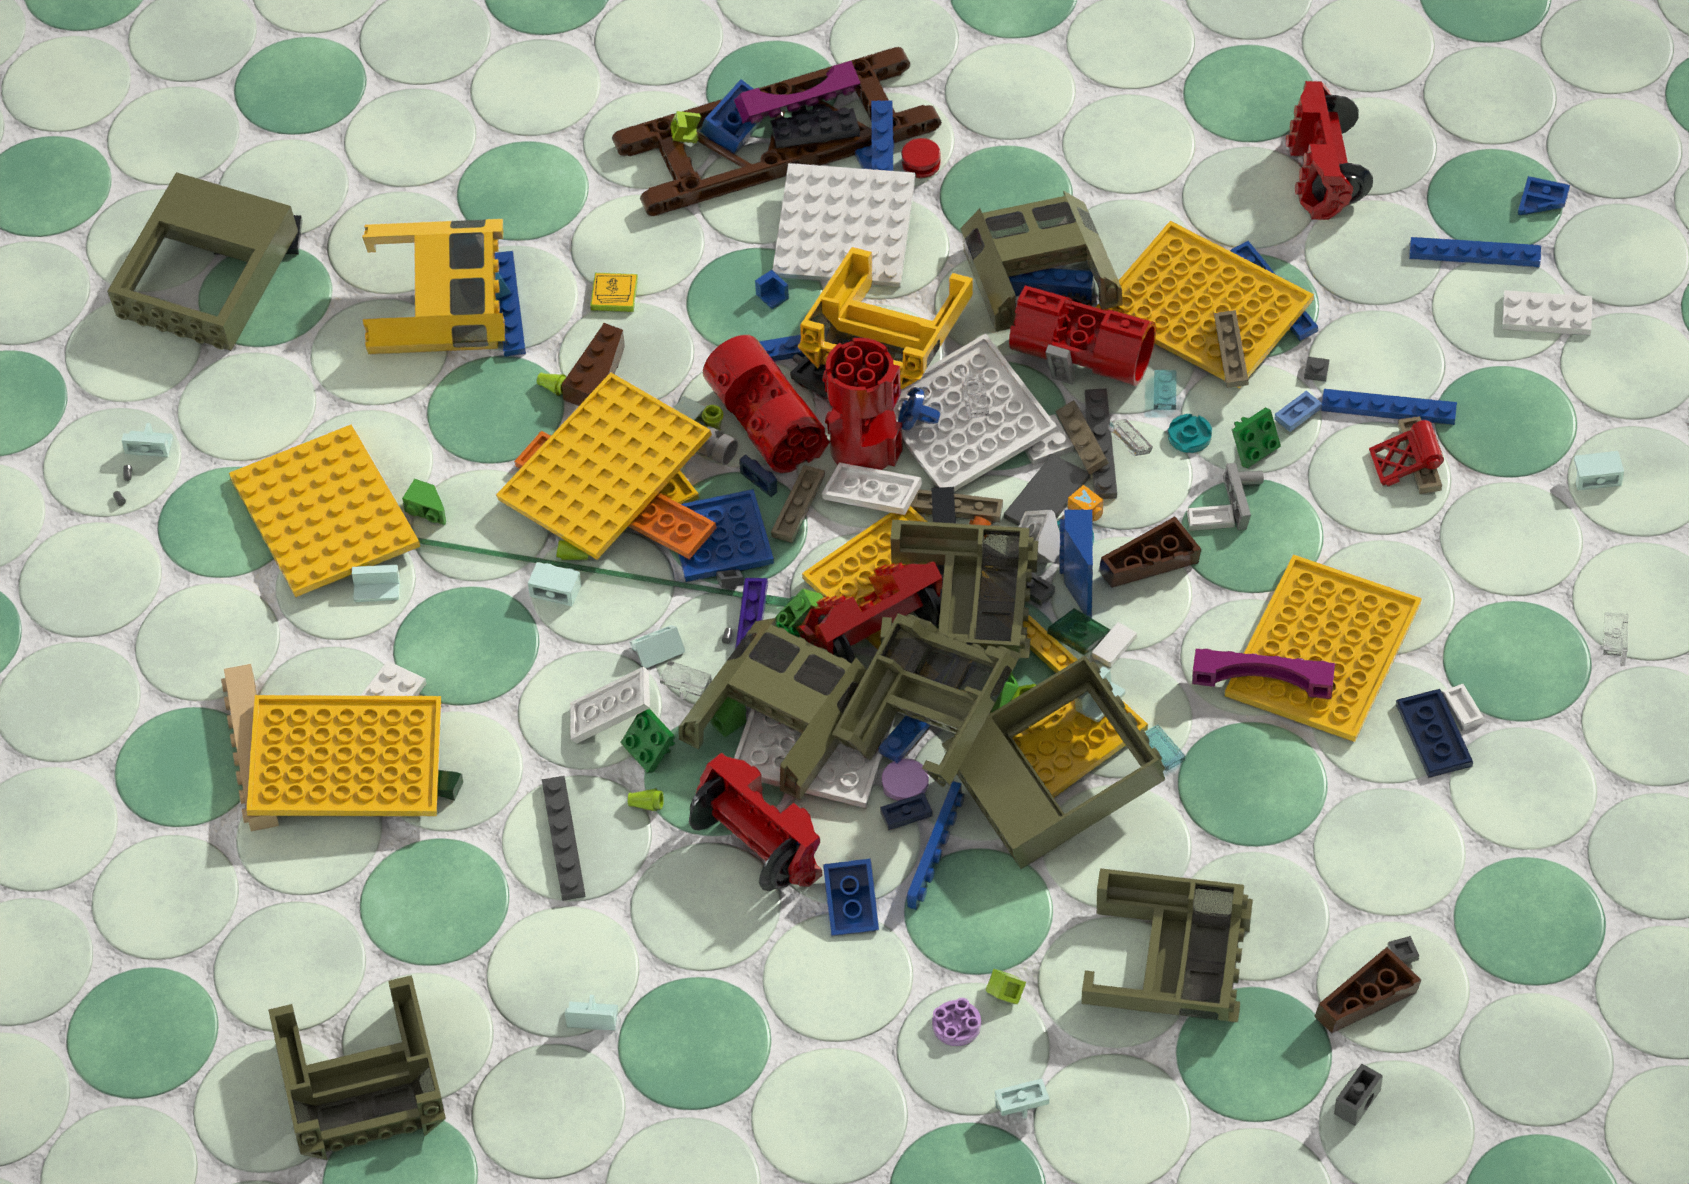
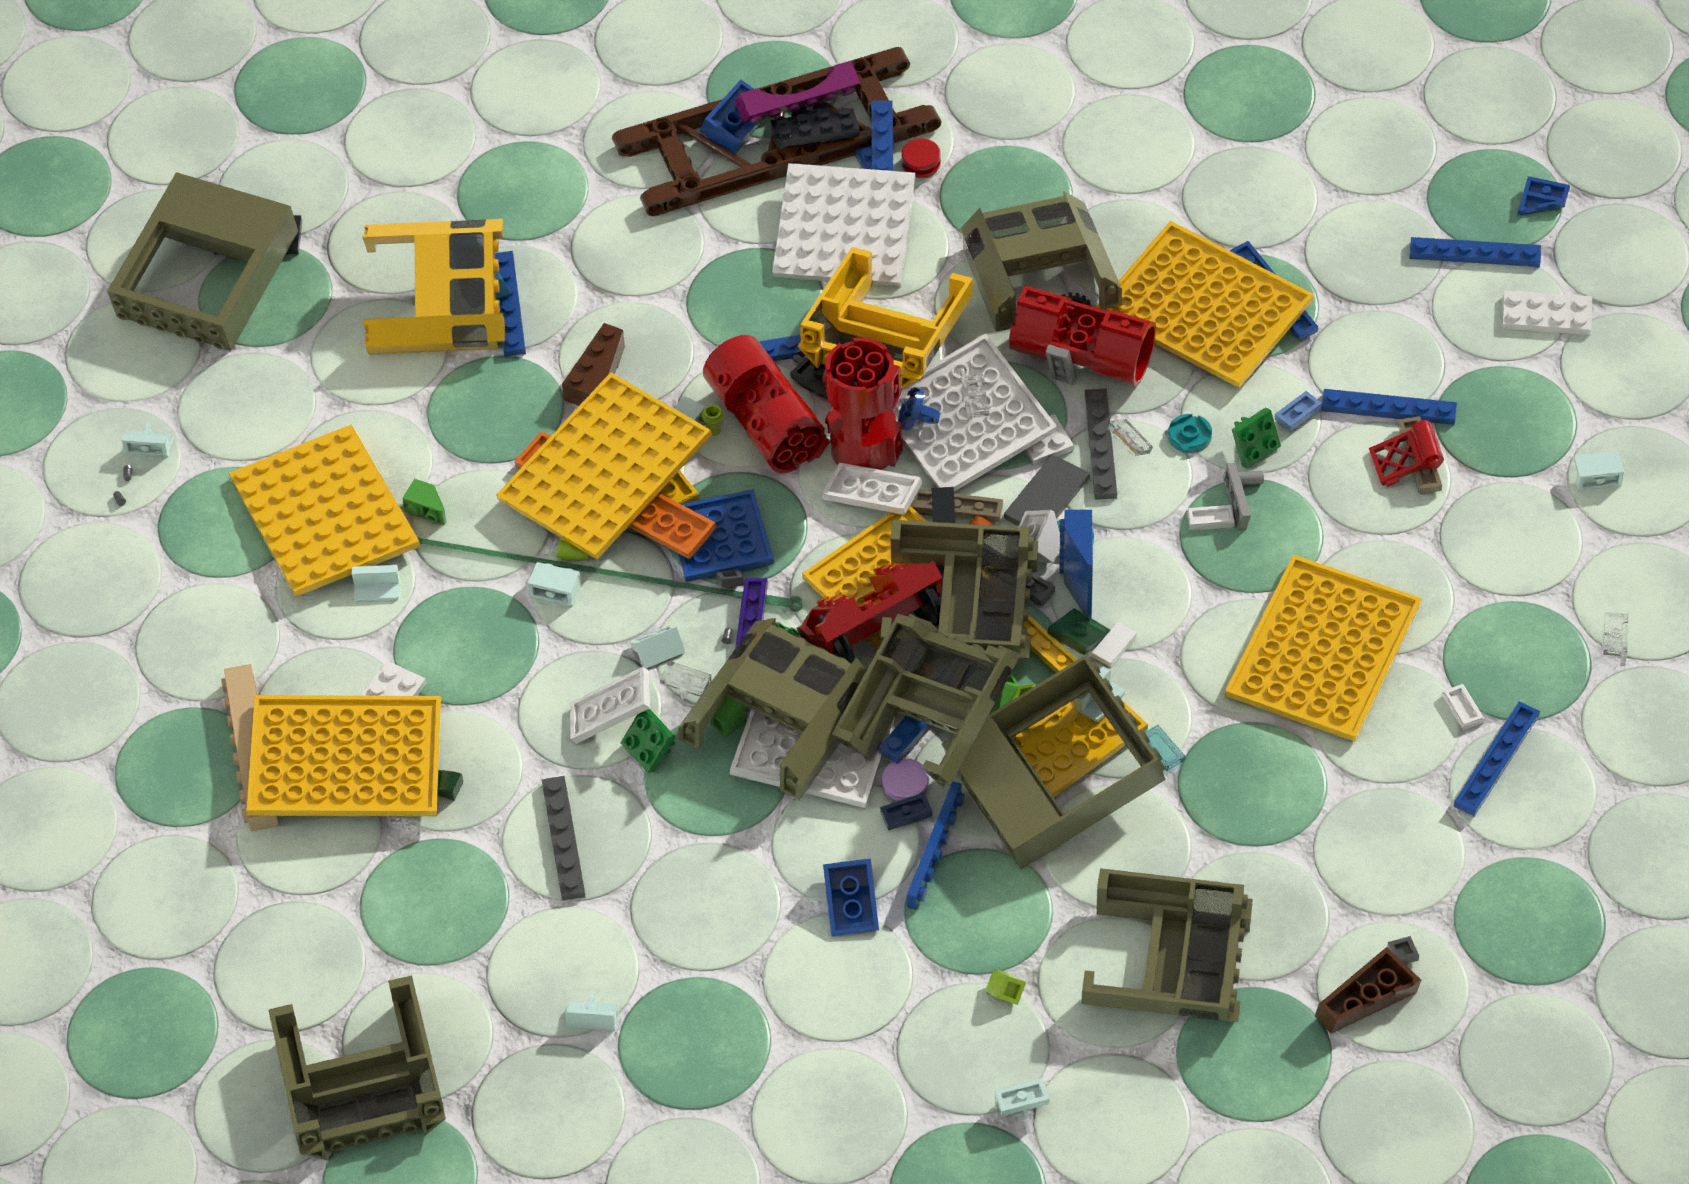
(552, 382): lime cone -> none
(614, 292): yellow tile -> none
(647, 799): lime cone -> none
(684, 127): lime panel -> none
(719, 446): light grey wheel -> none
(759, 476): dark blue plate -> none
(771, 289): blue panel -> none
(786, 840): red piece -> none
(798, 503): dark tan plate -> none
(798, 608): bright green slope -> none
(956, 1022): lavender tile -> none
(1057, 280): blue slope -> none
(1082, 437): dark tan plate -> none
(1086, 500): light orange brick -> none
(1151, 554): reddish brown wedge -> none
(1164, 389): clear light blue plate -> none
(1231, 349): dark tan plate -> none
(1312, 676): magenta arch -> none
(1316, 133): red piece -> none
(1317, 369): dark grey plate -> none
(1358, 1094): dark grey brick -> none
(1434, 733): dark blue tile -> none
(1496, 759): none -> blue plate

